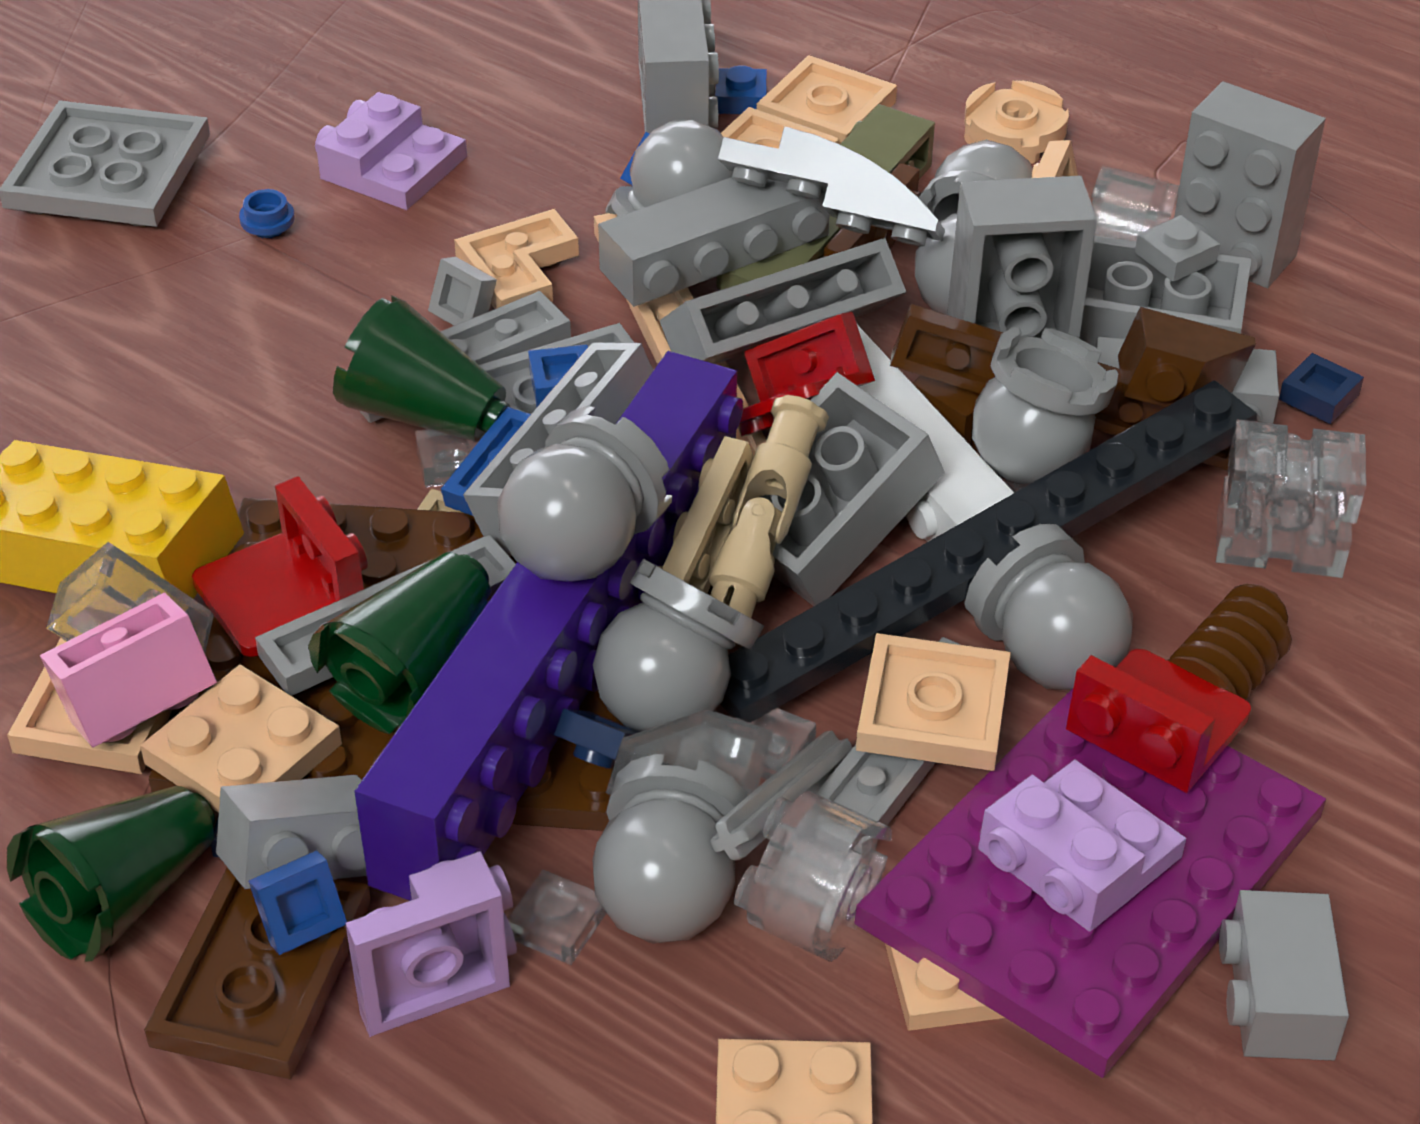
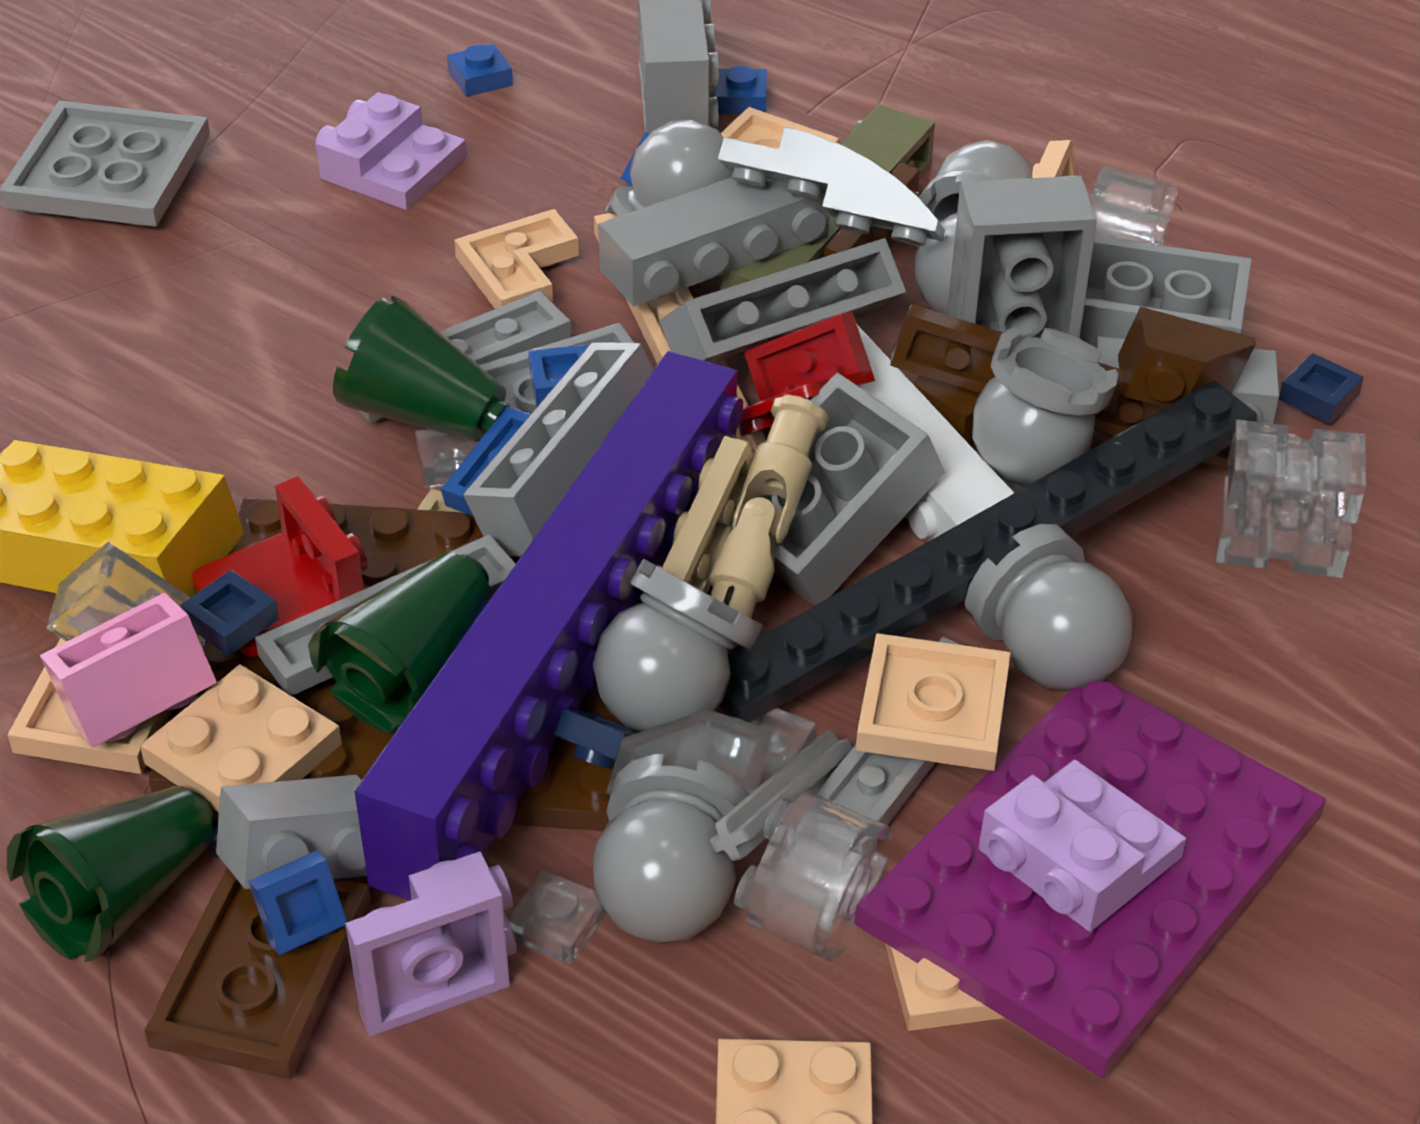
(230, 612): none -> dark blue plate
(266, 213): blue plate -> none
(460, 291): light grey plate -> none
(479, 69): none -> blue plate
(582, 497): light grey tile -> none
(827, 97): light nougat plate -> none
(1017, 117): light nougat plate -> none
(1155, 715): red bracket -> none
(1177, 248): light grey plate -> none
(1238, 640): reddish brown piece -> none
(1250, 176): light grey brick -> none
(1285, 975): light grey brick -> none

